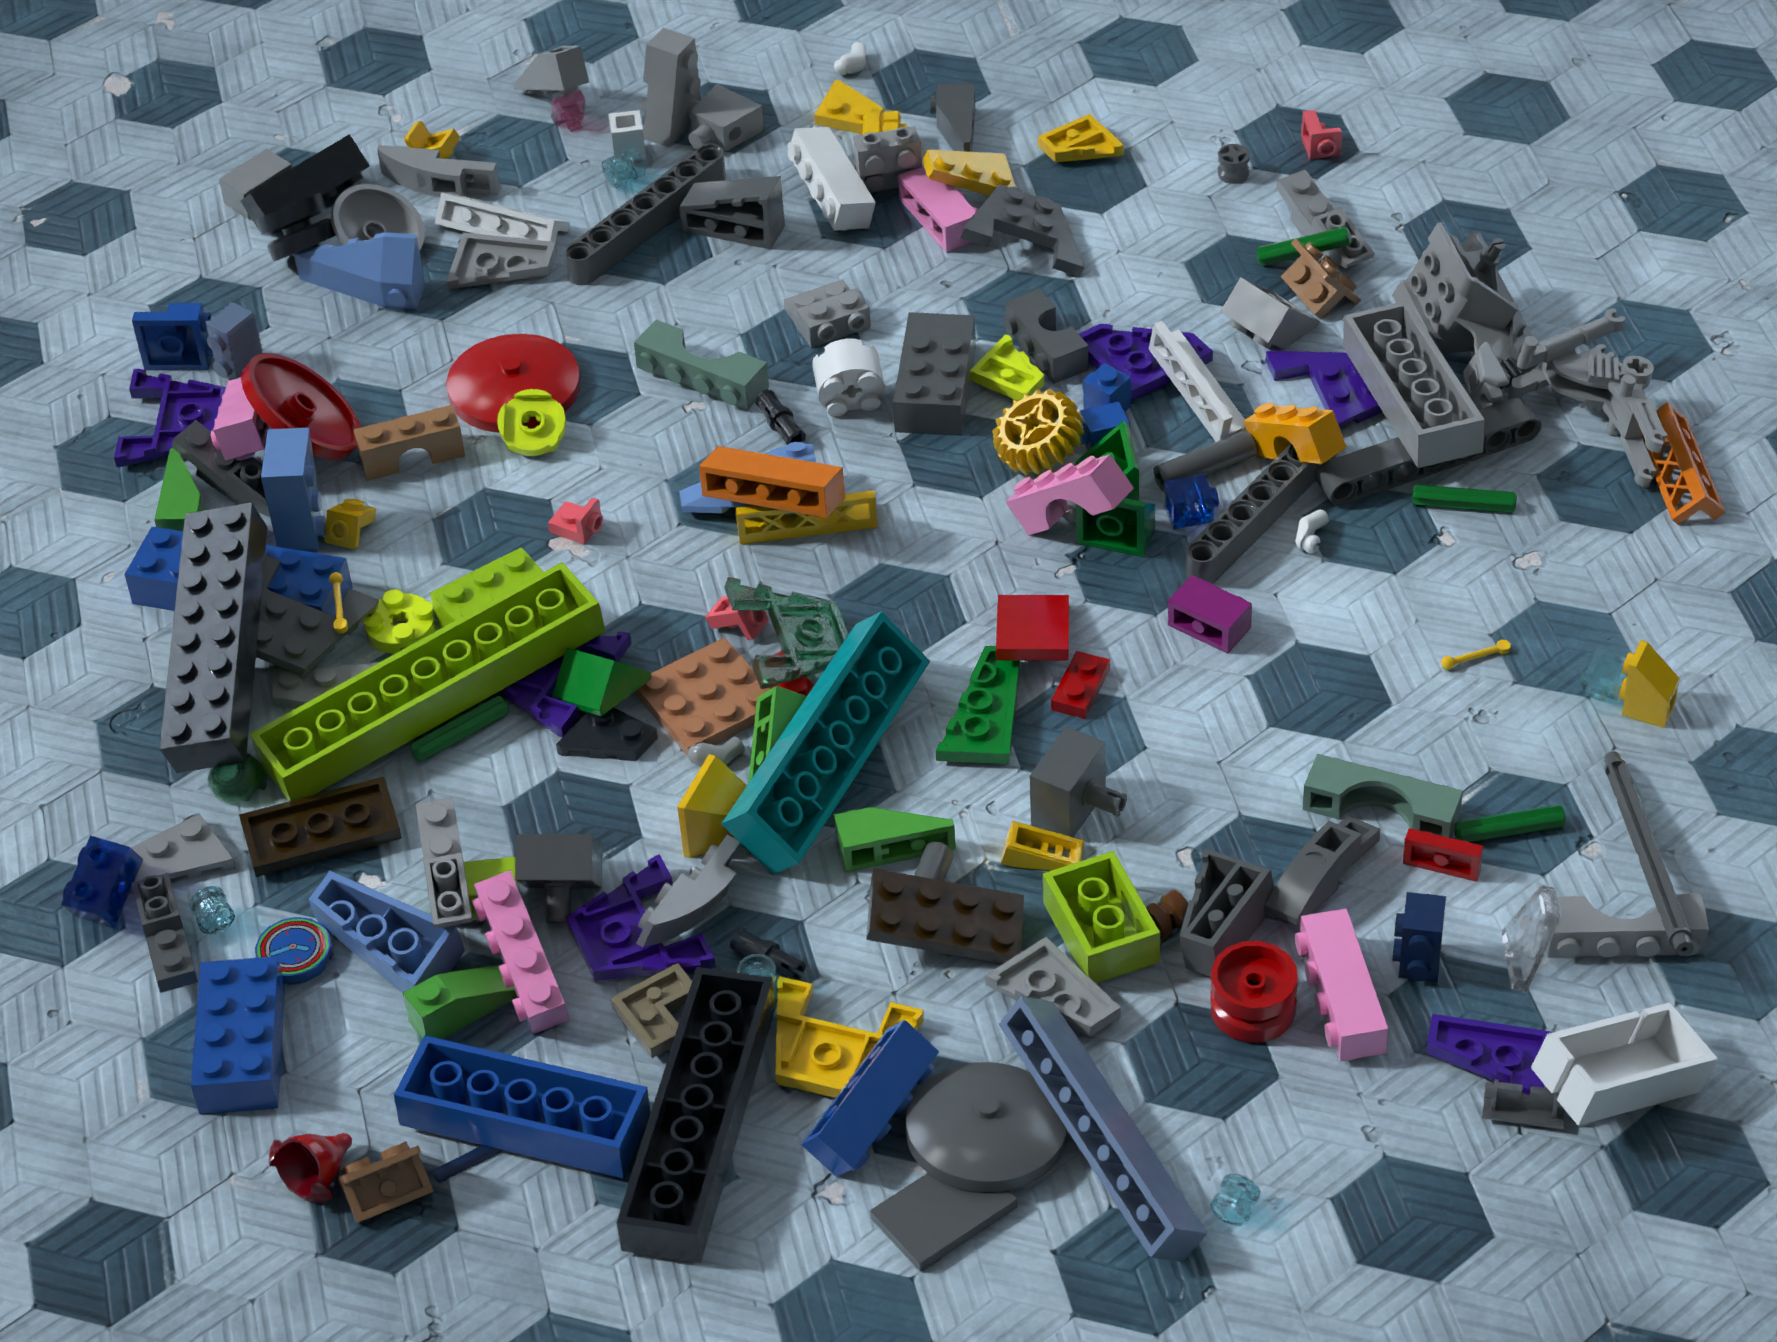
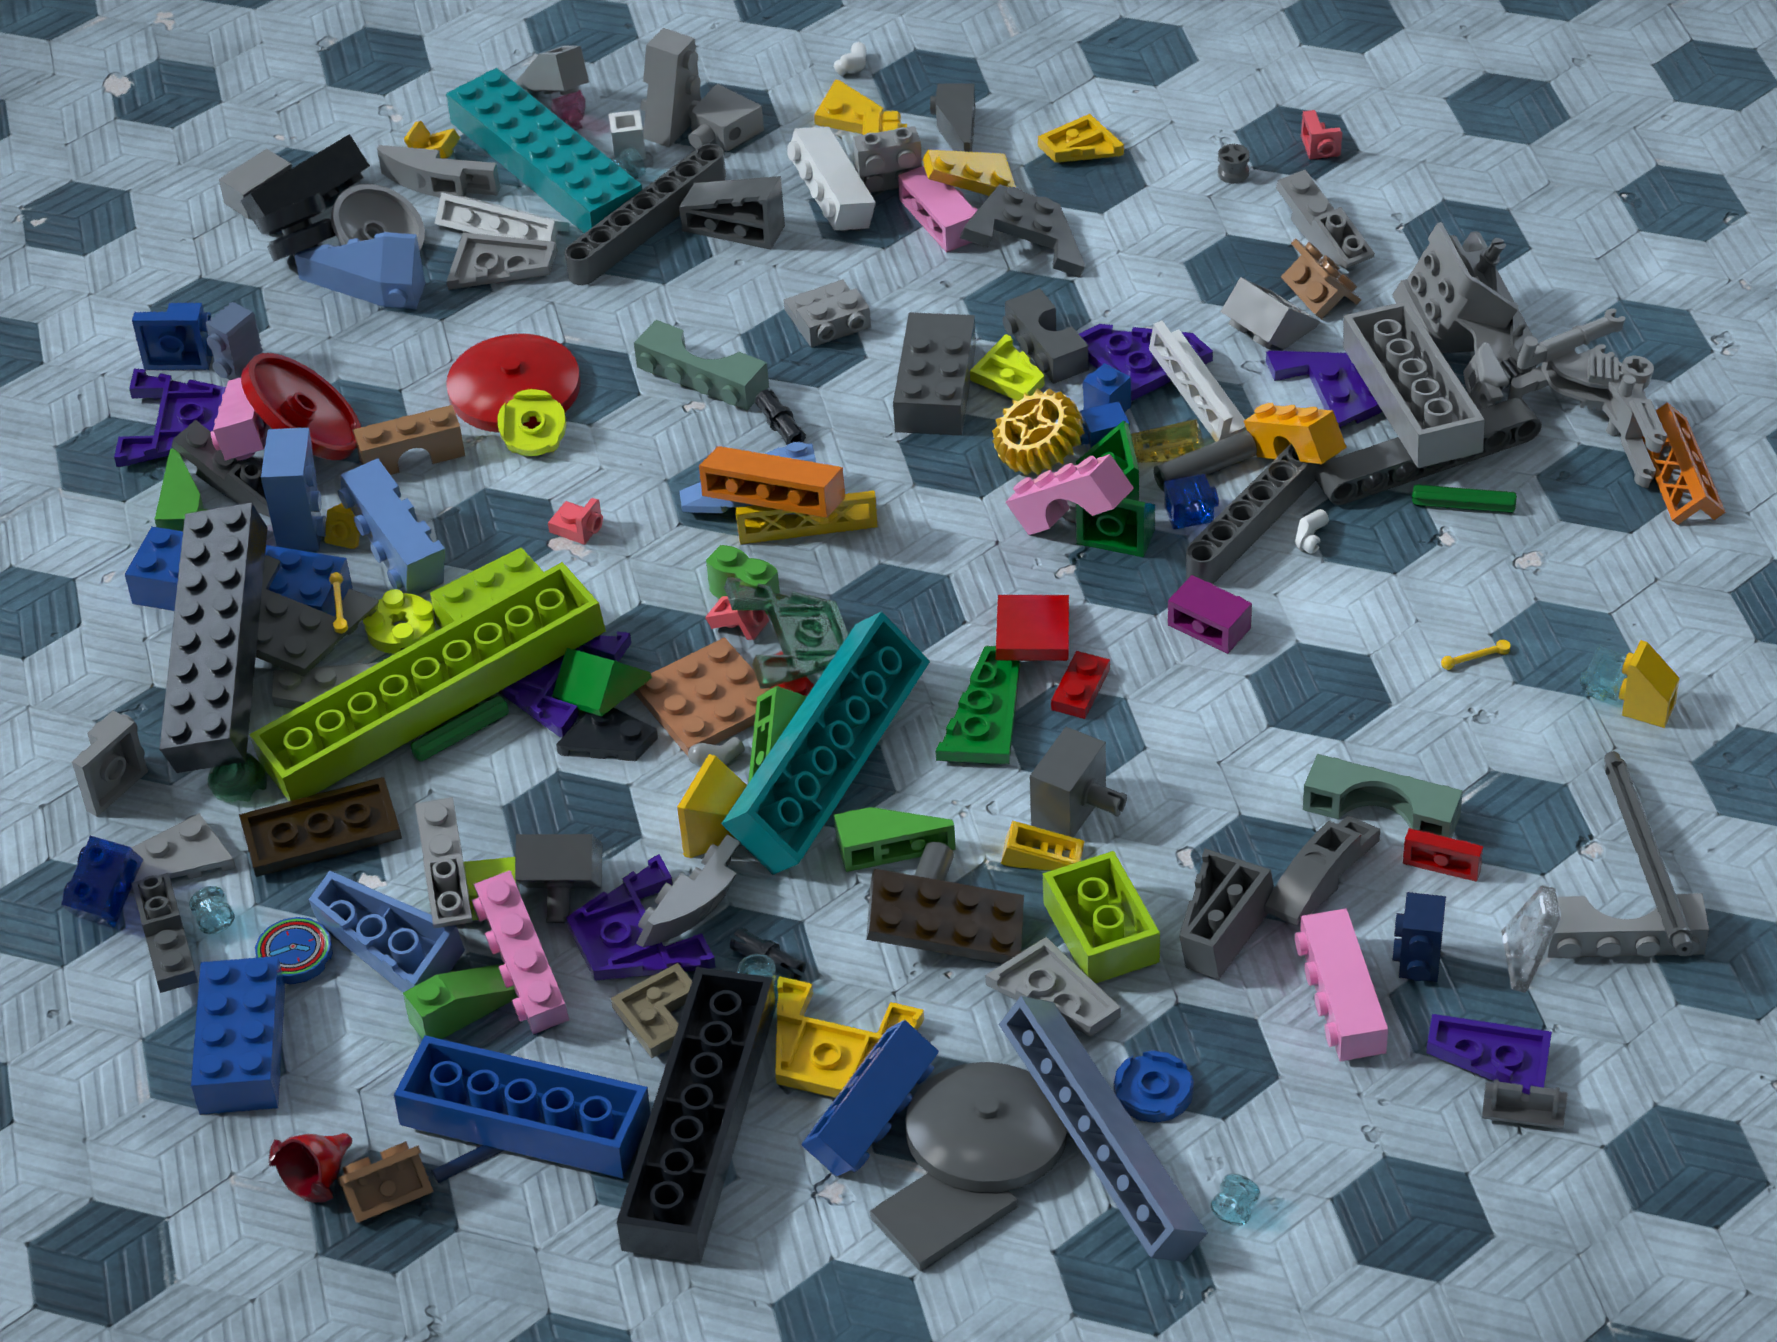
(110, 762): none -> light grey plate
(392, 527): none -> medium blue wedge
(540, 149): none -> teal brick
(732, 562): none -> bright green brick
(848, 377): white brick -> none
(1154, 1086): none -> blue tile
(1168, 913): reddish brown wheel -> none
(1176, 440): none -> clear yellow slope
(1253, 991): red wheel -> none
(1286, 251): green axle -> none
(1510, 823): green axle -> none
(1624, 1063): white piece -> none

